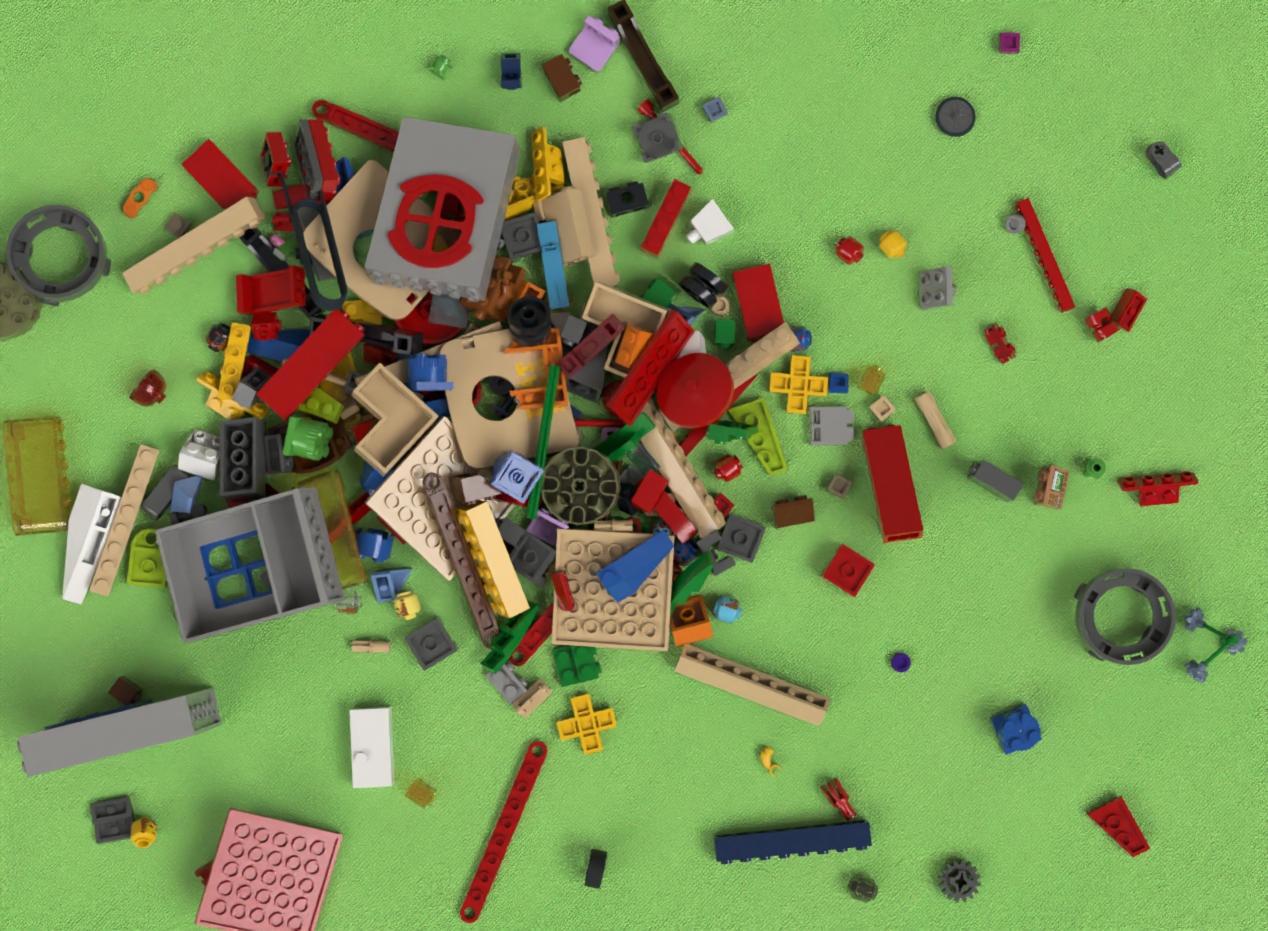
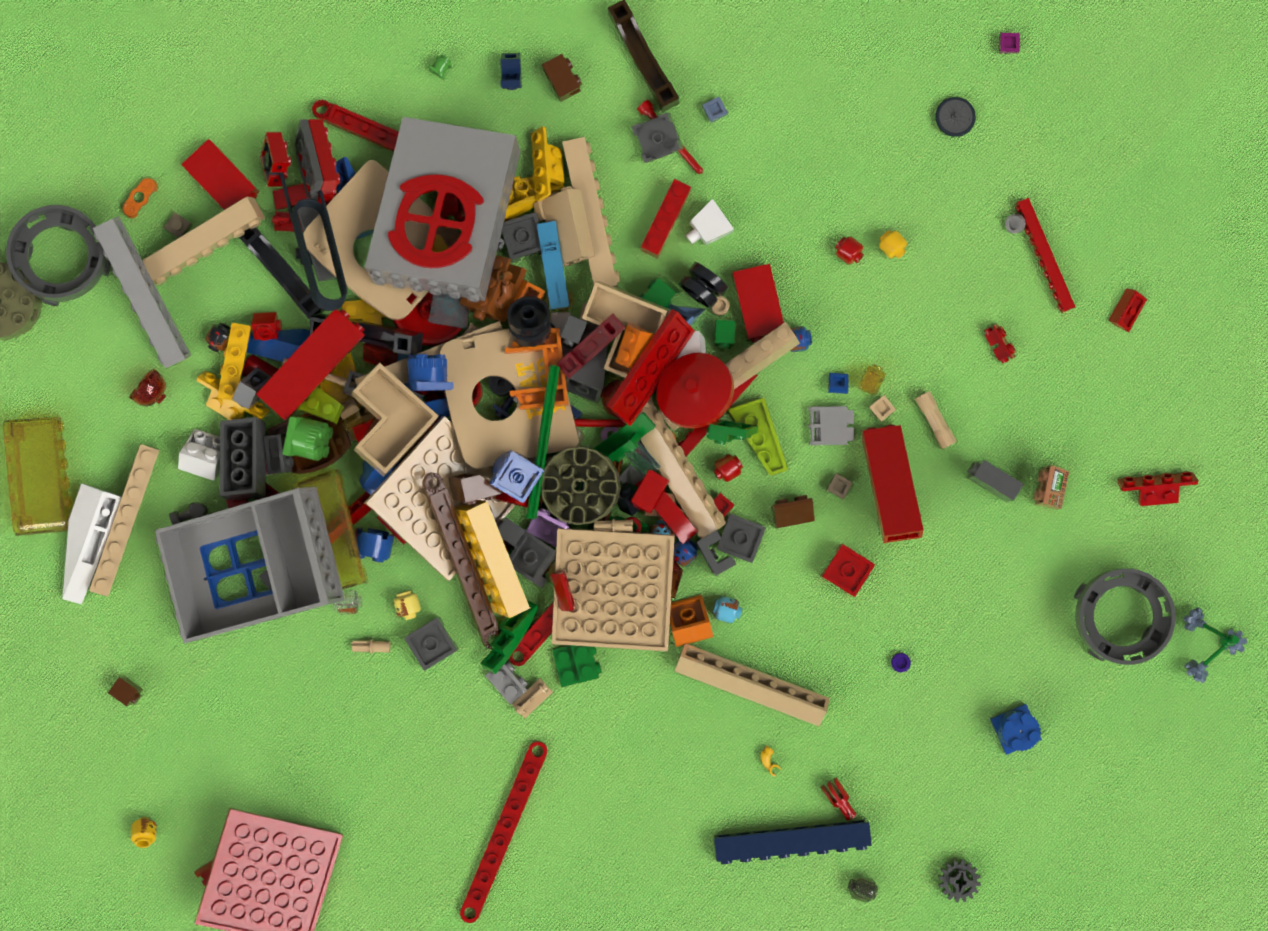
(112, 820): dark grey slope -> none
(118, 731): light grey panel -> none
(141, 291): none -> light grey brick
(145, 562): lime plate -> none
(161, 496): dark grey beam -> none
(185, 494): medium blue slope -> none
(271, 291): red panel -> none
(282, 247): piece -> none
(372, 747): white brick -> none
(389, 583): medium blue slope -> none
(421, 793): clear yellow brick -> none
(586, 724): yellow plate -> none
(595, 44): lavender bracket -> none
(595, 868): black tyre -> none
(631, 569): blue wedge -> none
(638, 202): black brick -> none
(691, 580): green slope -> none
(798, 384): yellow plate -> none
(936, 288): light grey plate -> none
(1089, 471): bright green brick -> none
(1101, 324): red wheel -> none
(1119, 823): red wing -> none
(1164, 161): dark grey piece -> none

